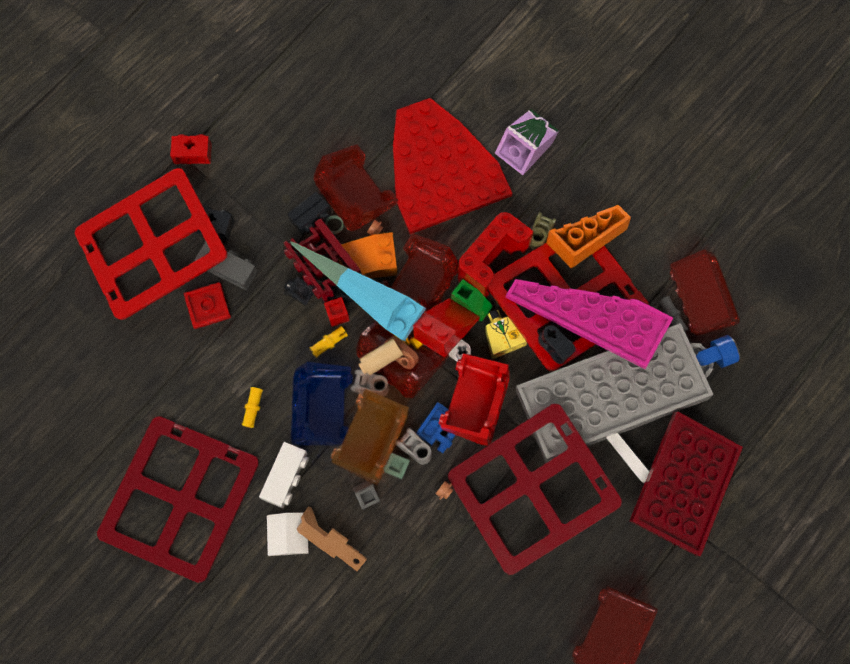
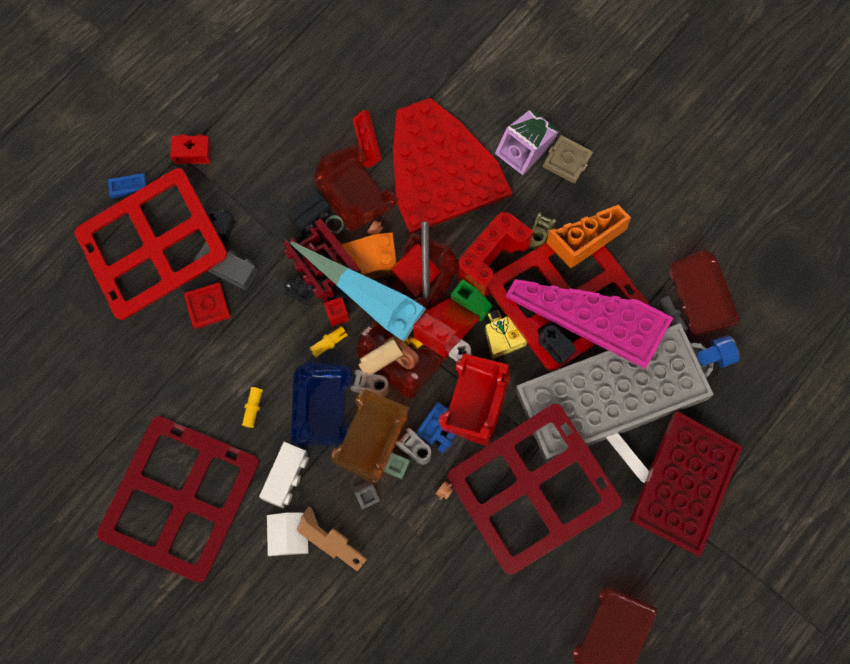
(126, 185): none -> blue plate
(367, 138): none -> red plate
(409, 270): none -> red tile
(425, 259): none -> flat silver bar
(567, 159): none -> dark tan plate

